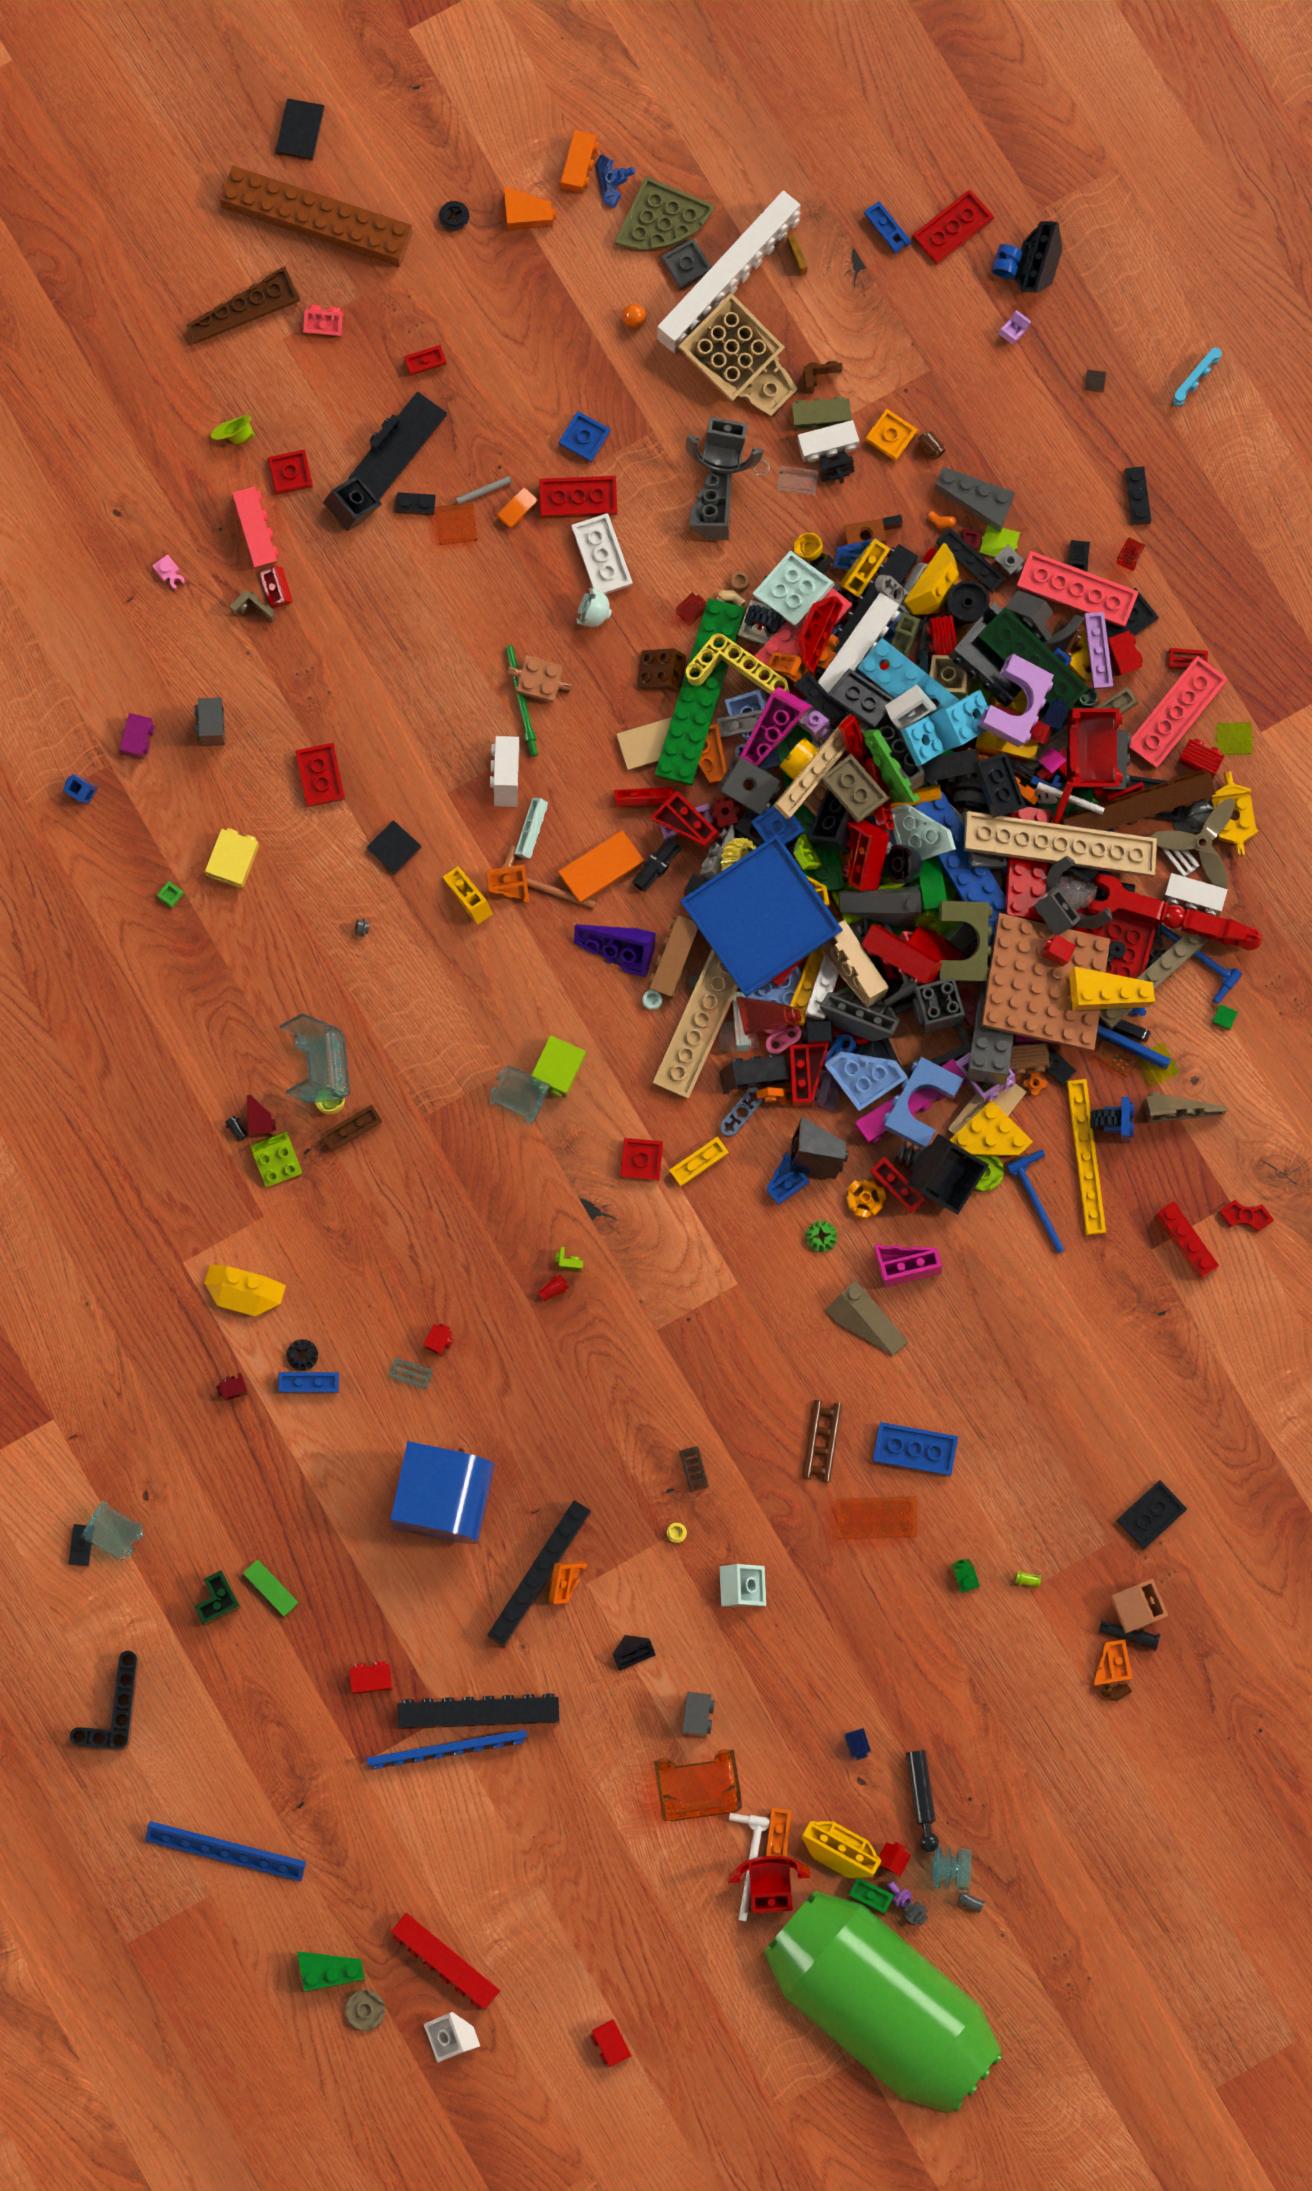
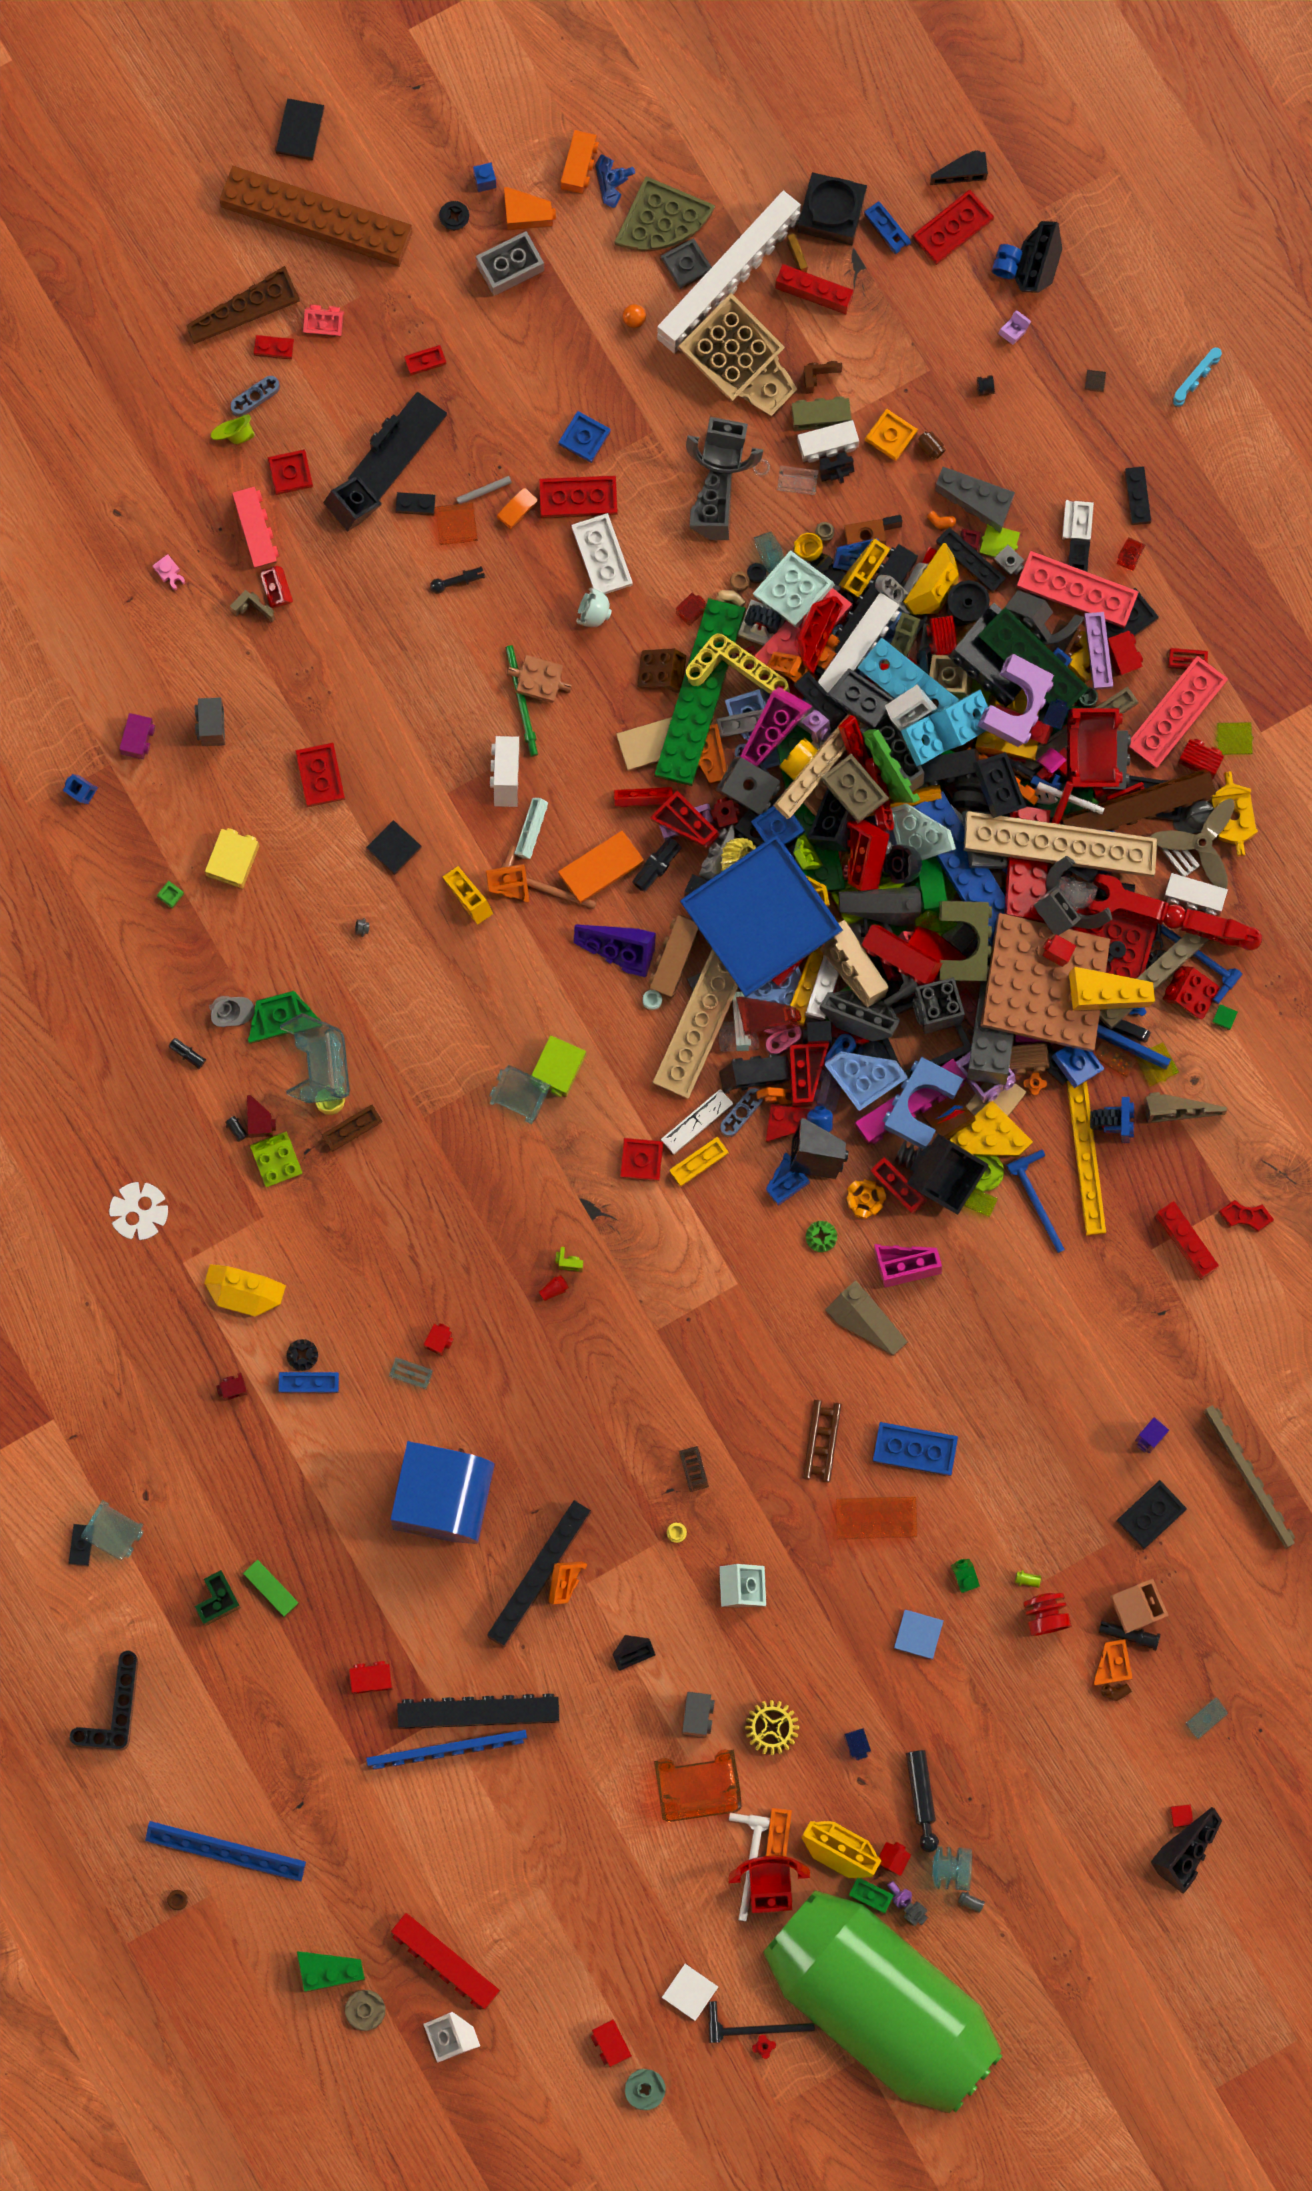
(122, 1207): none -> white piece
(177, 1900): none -> reddish brown tile
(187, 1053): none -> black axle
(231, 1011): none -> light grey piece
(255, 388): none -> sand blue beam
(273, 347): none -> red plate
(274, 1012): none -> green wing
(438, 585): none -> black pin
(484, 177): none -> blue brick
(509, 263): none -> light grey brick
(656, 2093): none -> sand green plate
(690, 1992): none -> white tile
(697, 1121): none -> white tile
(717, 2031): none -> black bar
(756, 573): none -> black tile
(764, 2041): none -> red plate
(769, 550): none -> clear light blue slope
(784, 1121): none -> red wing
(786, 1717): none -> light yellow gear
(814, 289): none -> red brick
(821, 1117): none -> blue head
(824, 531): none -> dark tan plate
(832, 208): none -> black container
(834, 574): none -> black tile
(918, 1634): none -> medium blue tile
(949, 1117): none -> reddish brown tile
(964, 169): none -> black slope
(981, 1202): none -> clear neon green tile
(985, 385): none -> black wheel
(1047, 1614): none -> red wheel
(1077, 520): none -> white plate
(1077, 1065): none -> blue plate
(1151, 1435): none -> dark purple brick
(1181, 1815): none -> red tile
(1181, 1855): none -> black wedge
(1191, 991): none -> red bracket
(1206, 1718): none -> clear light blue slope
(1254, 1483): none -> dark tan plate

